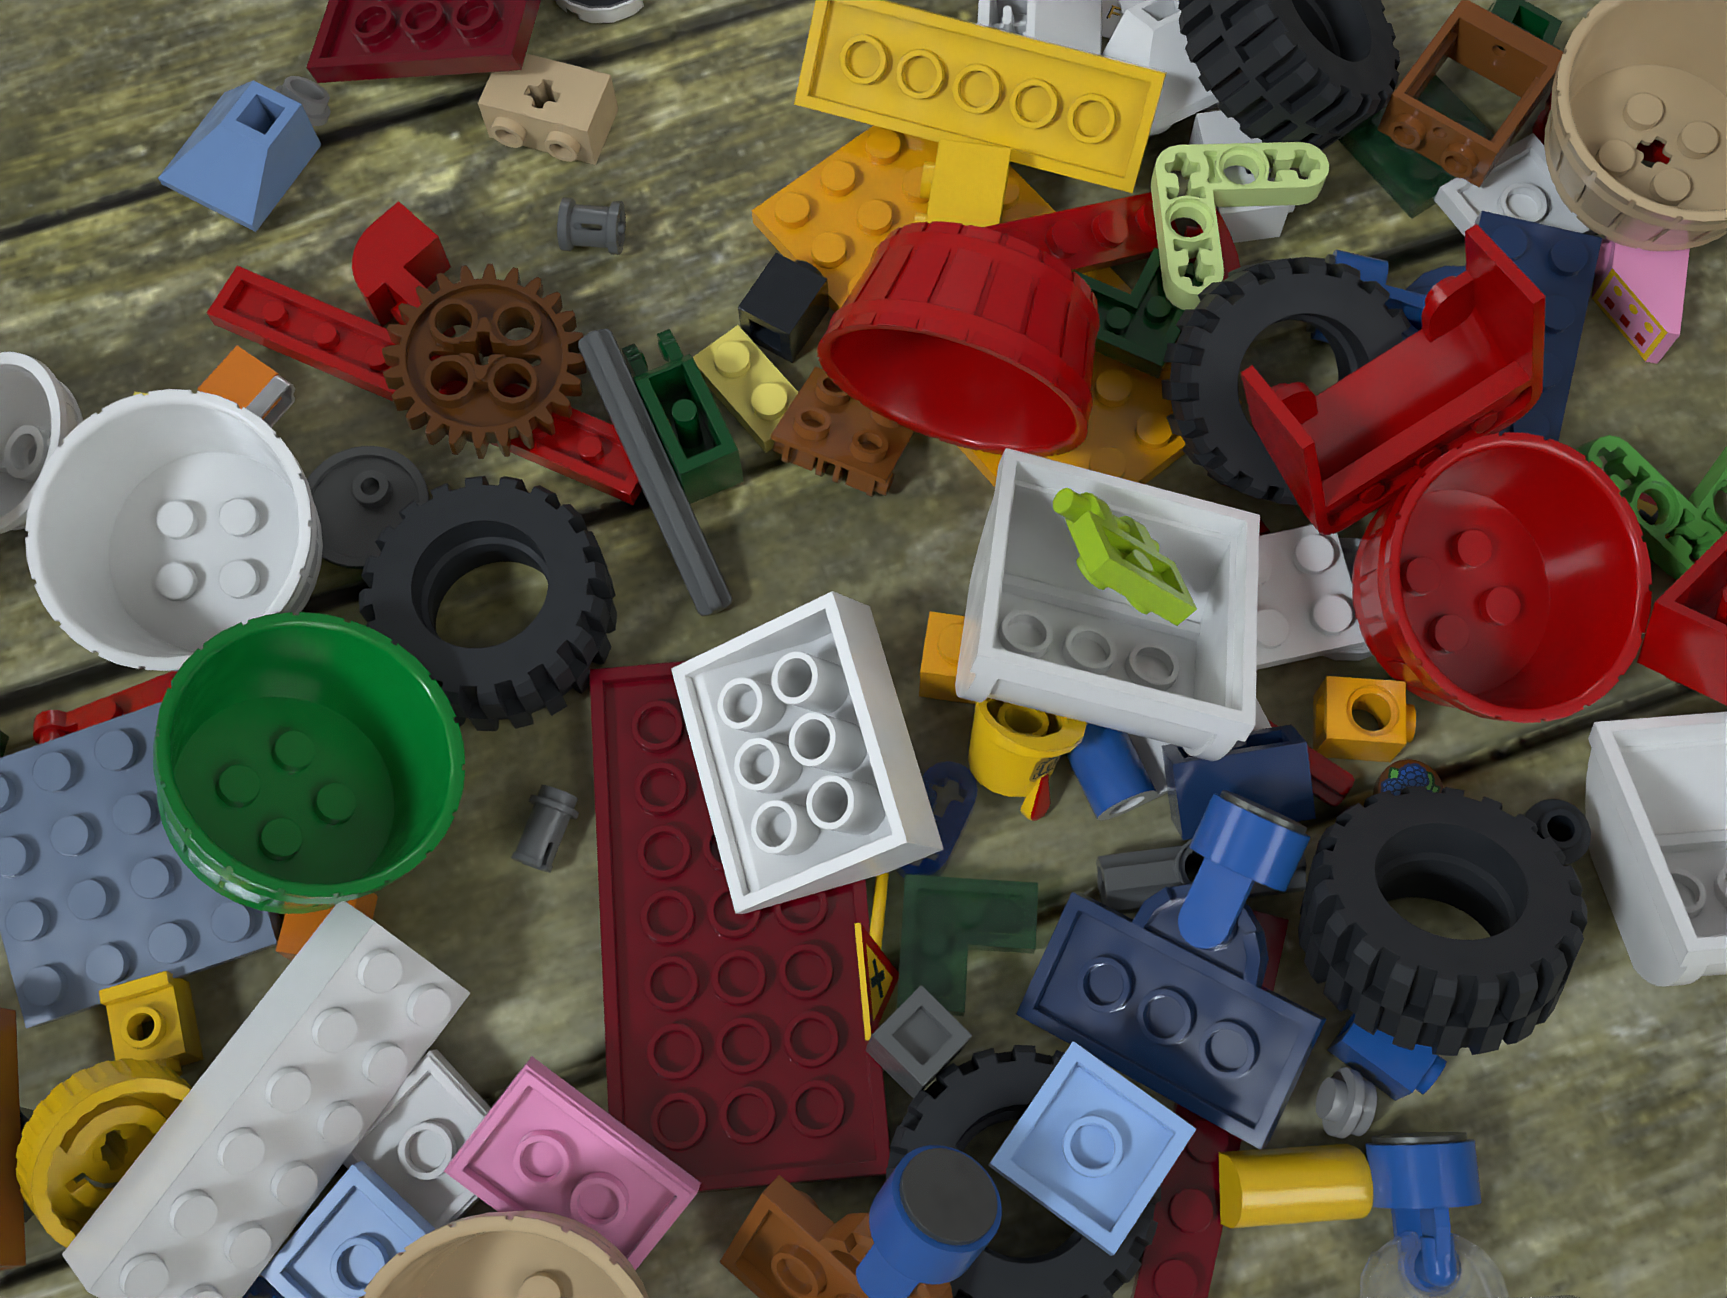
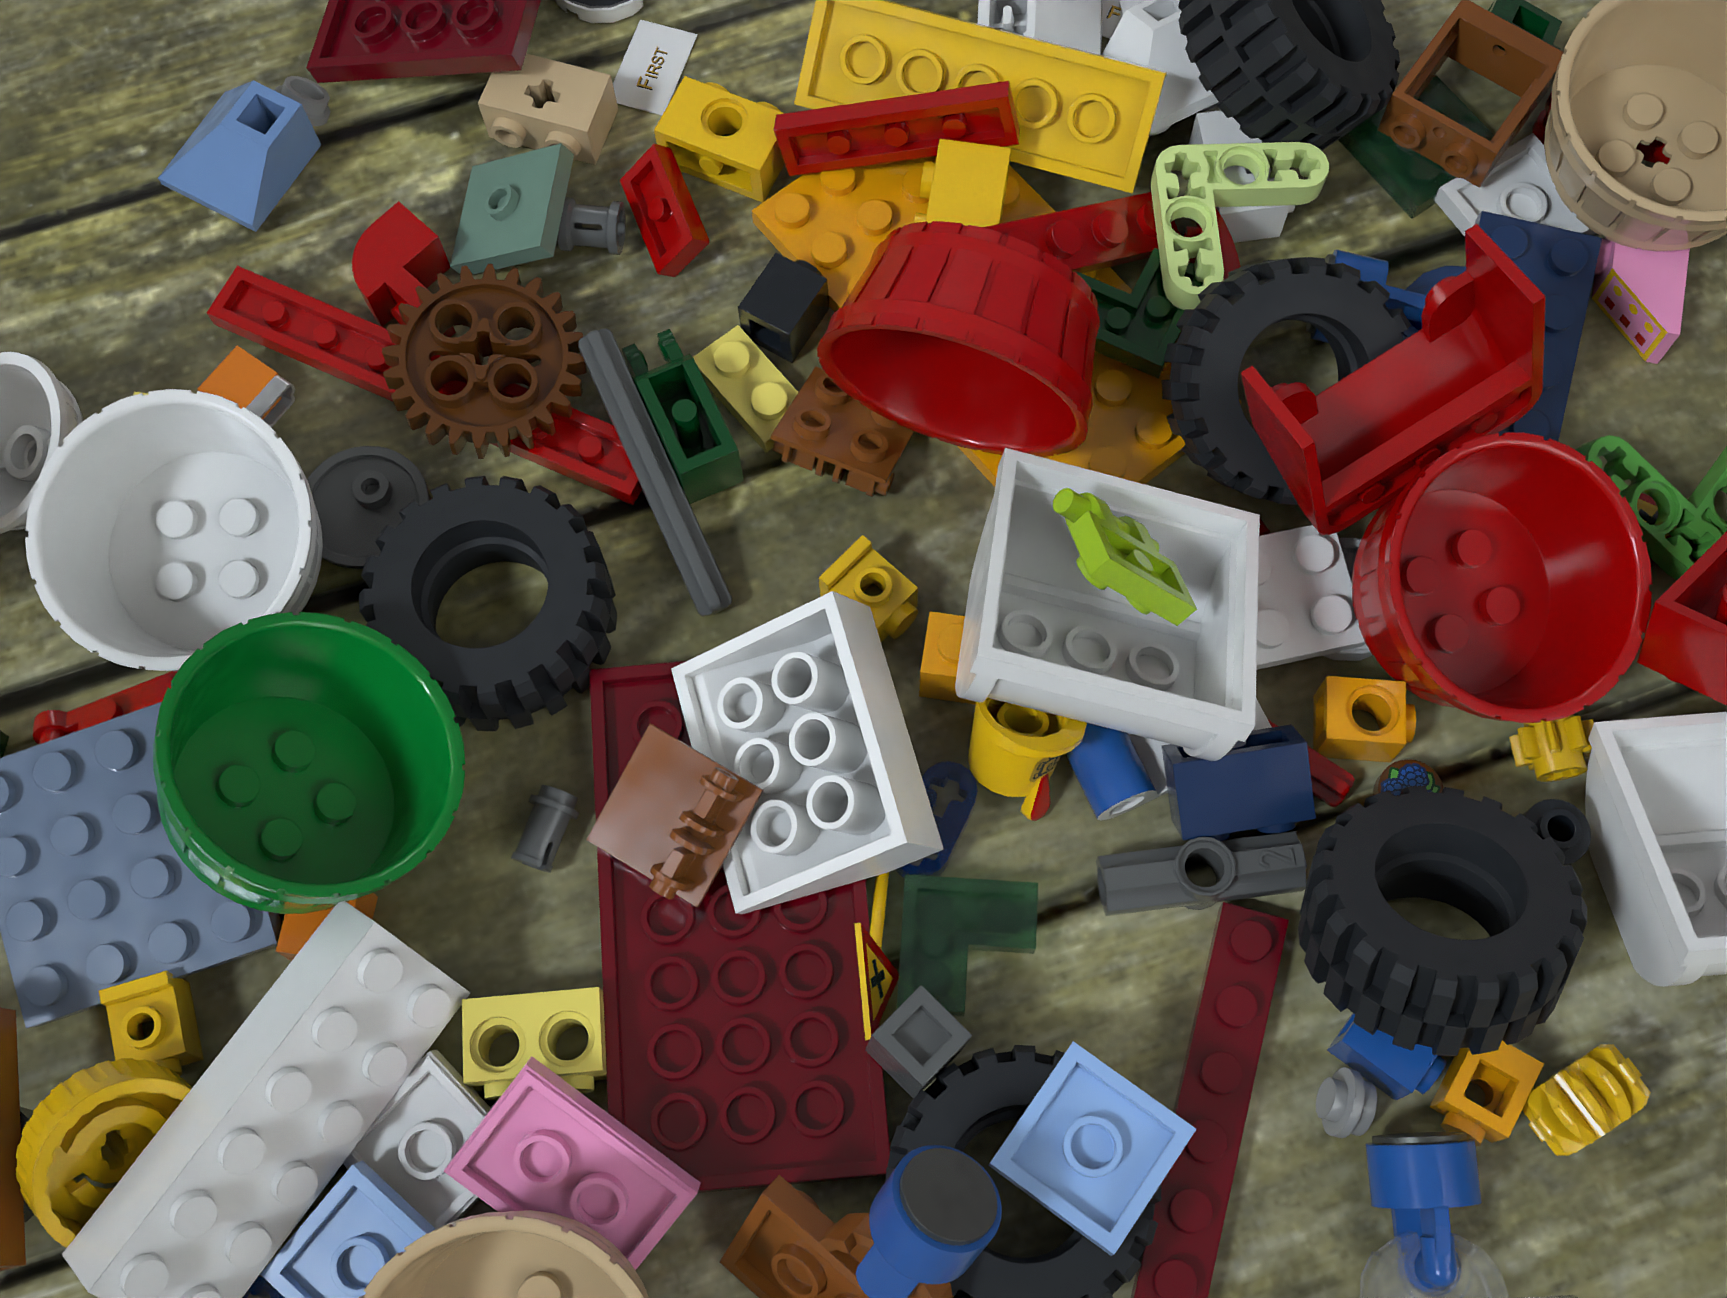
(513, 209): none -> sand green plate
(538, 1024): none -> light yellow brick
(652, 66): none -> white sticker
(664, 210): none -> red plate
(674, 816): none -> dark orange hinge
(739, 162): none -> yellow brick
(859, 568): none -> yellow brick
(895, 128): none -> red plate
(1182, 982): dark blue plate -> none
(1294, 1185): yellow brick -> none
(1506, 1081): none -> light orange brick
(1553, 748): none -> yellow gear
(1585, 1100): none -> yellow gear

